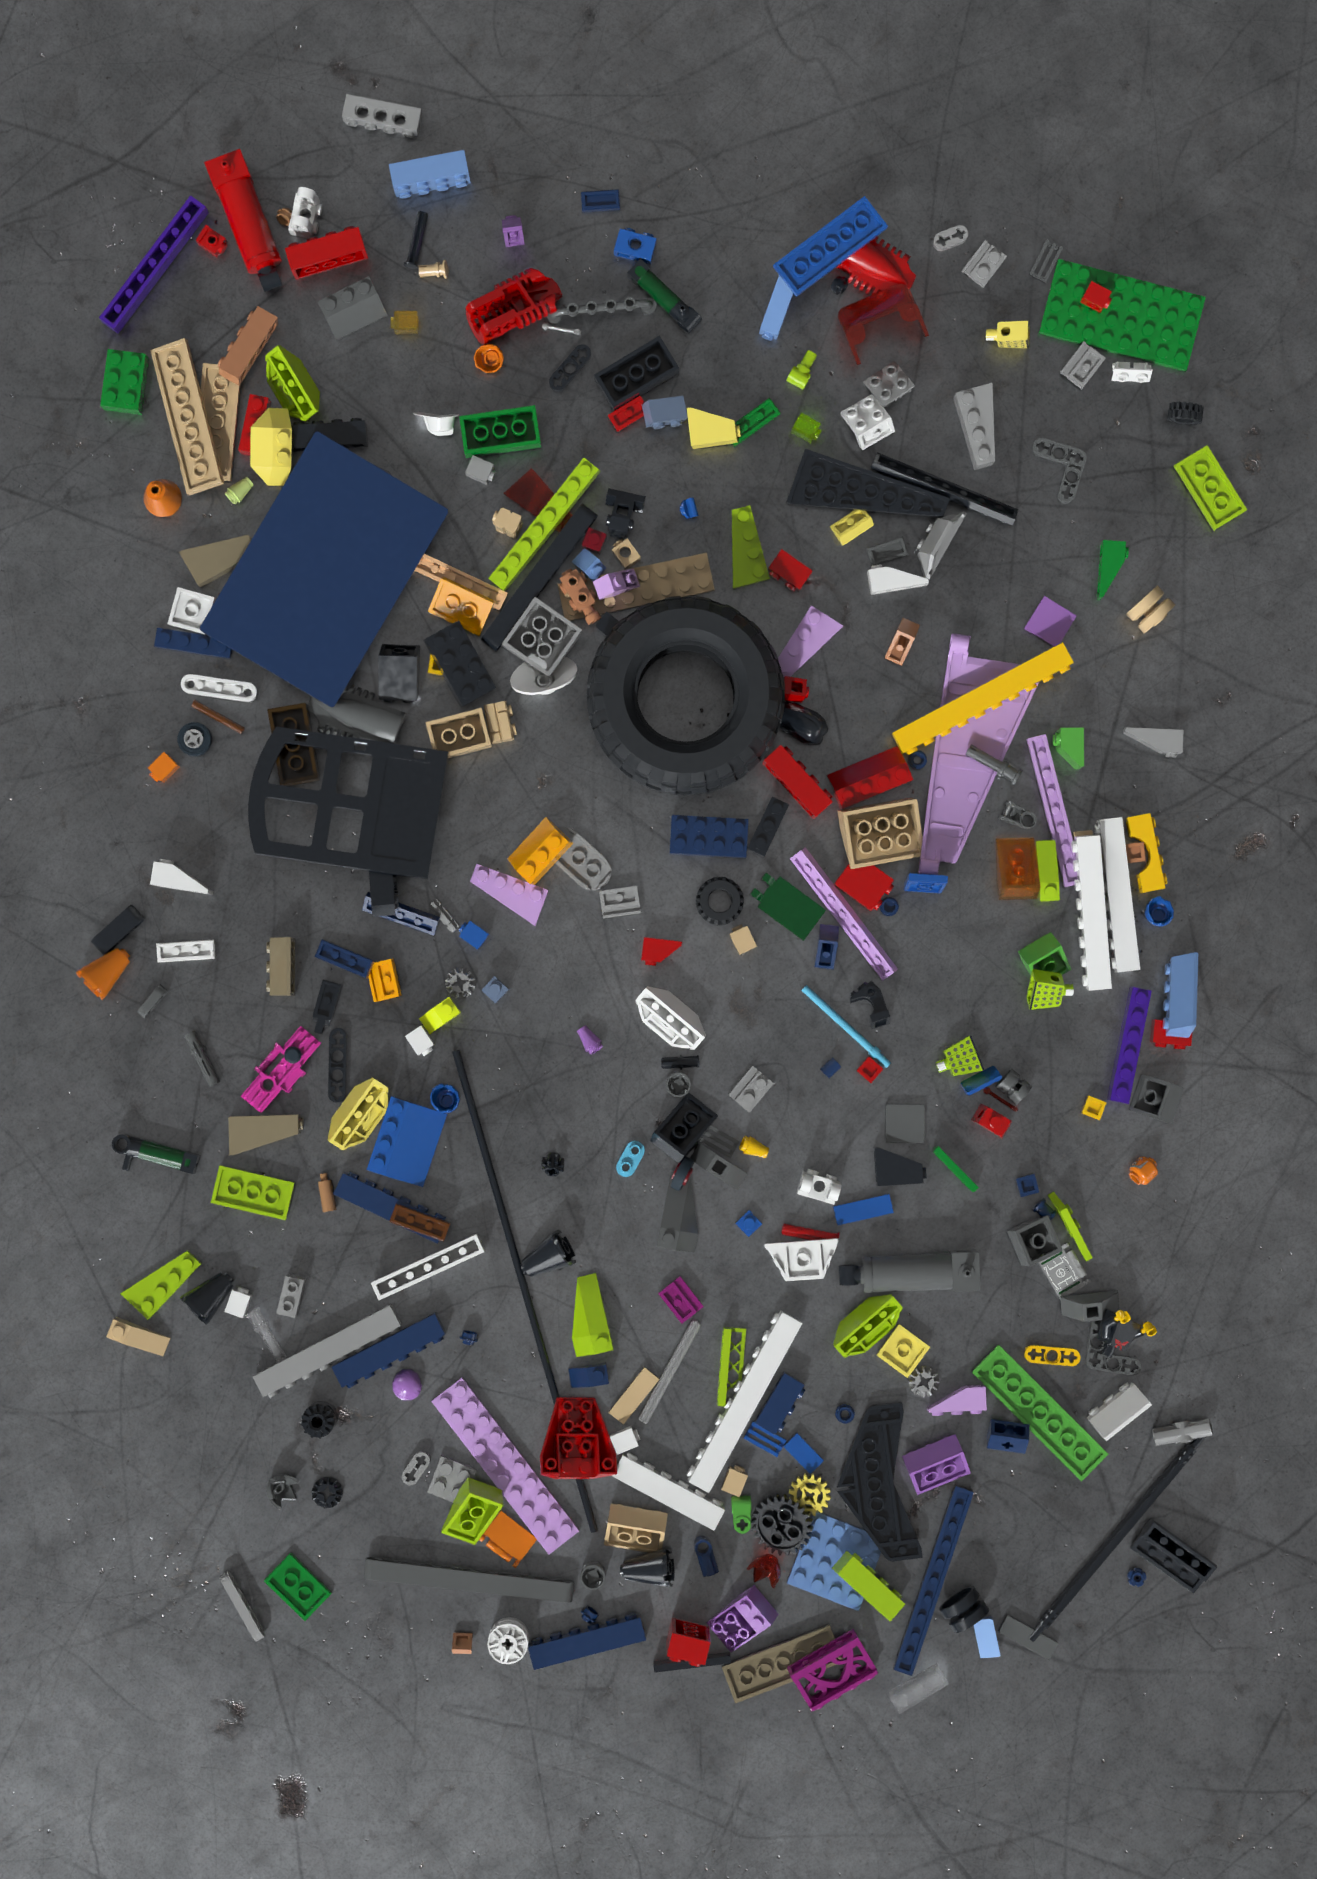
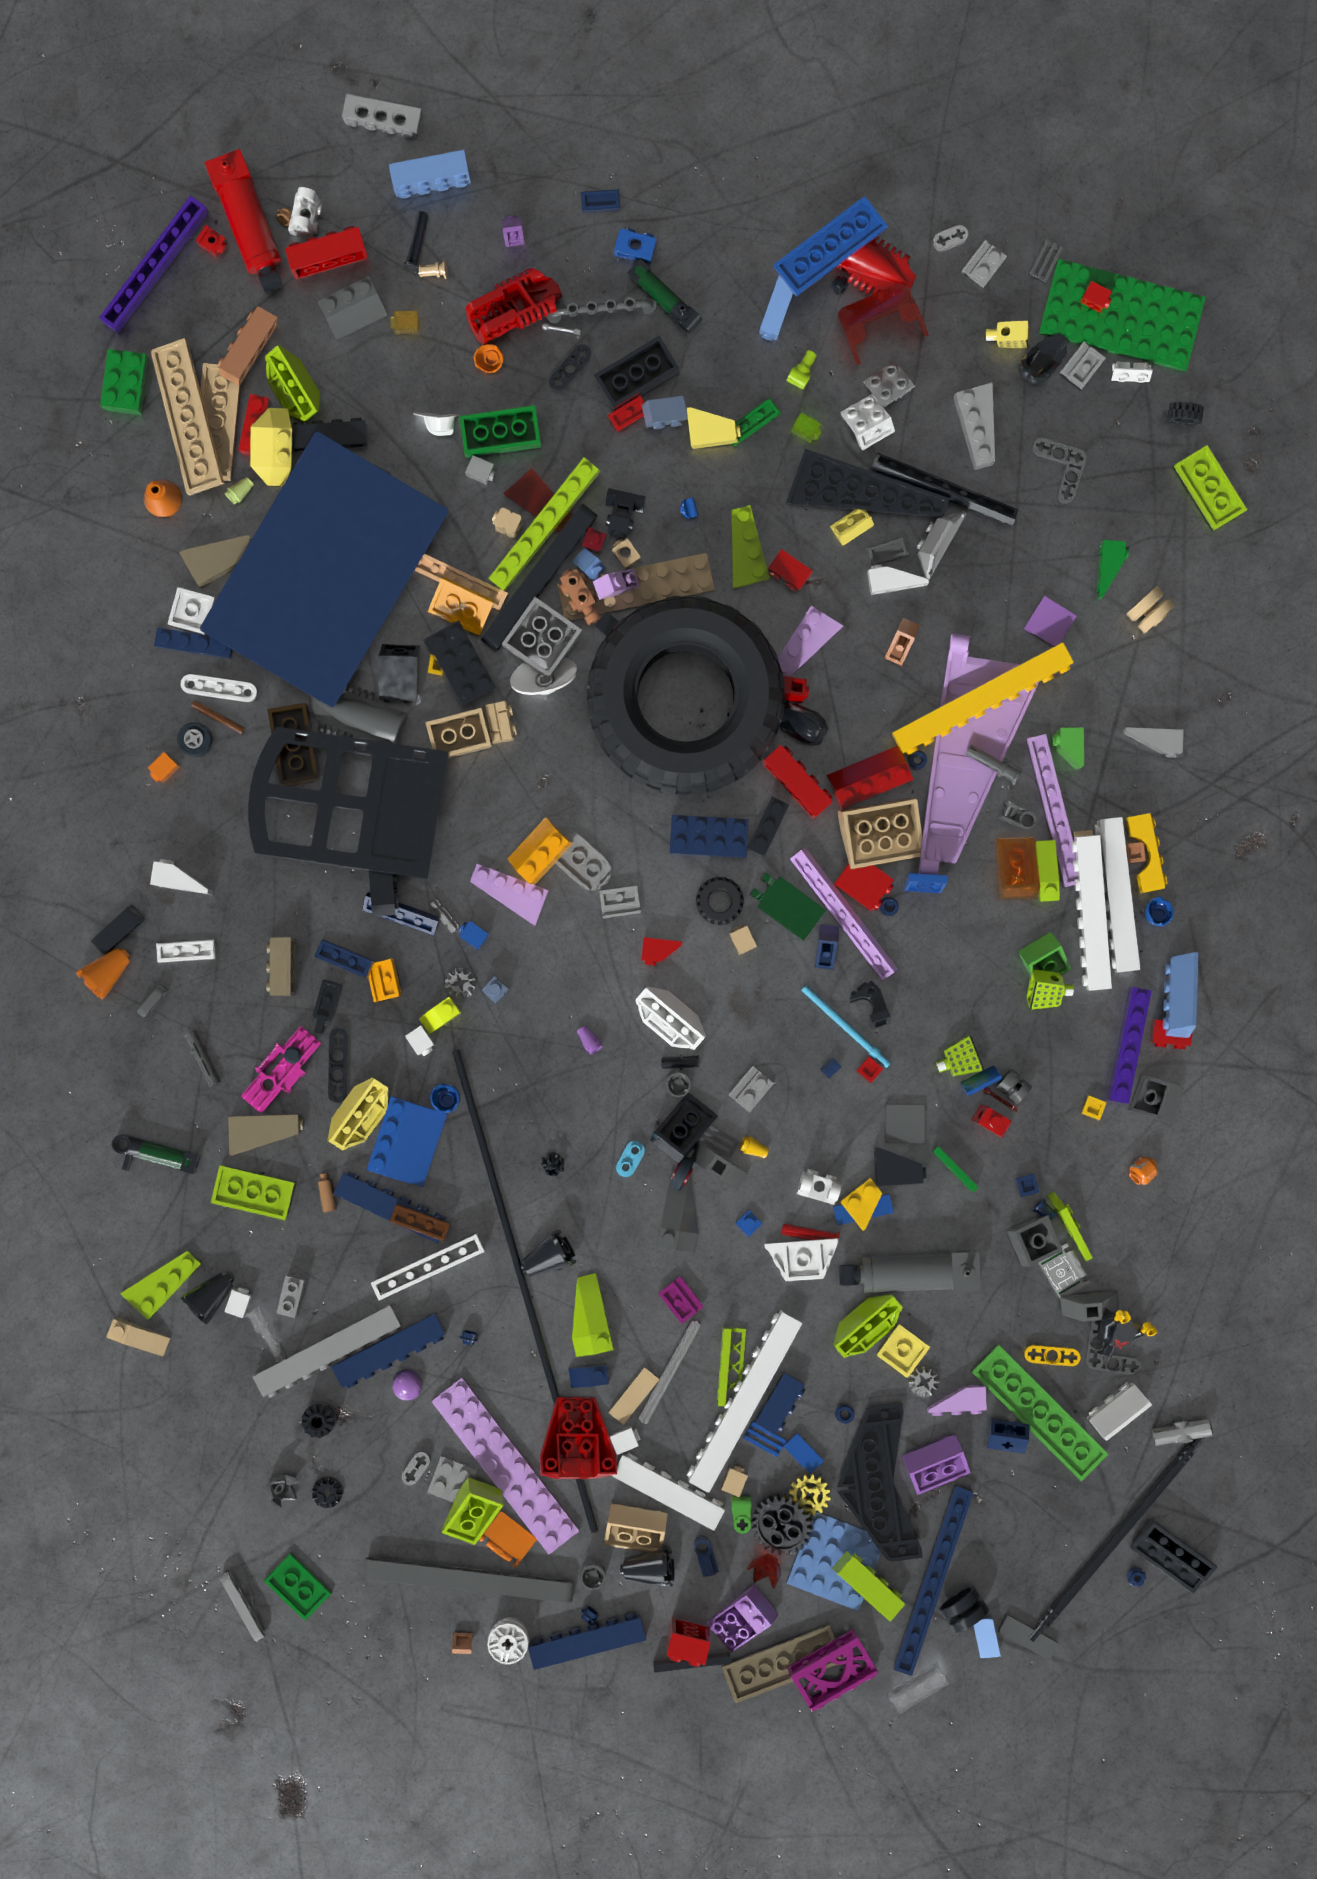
(862, 1202): none -> yellow wing
(1043, 359): none -> black hair

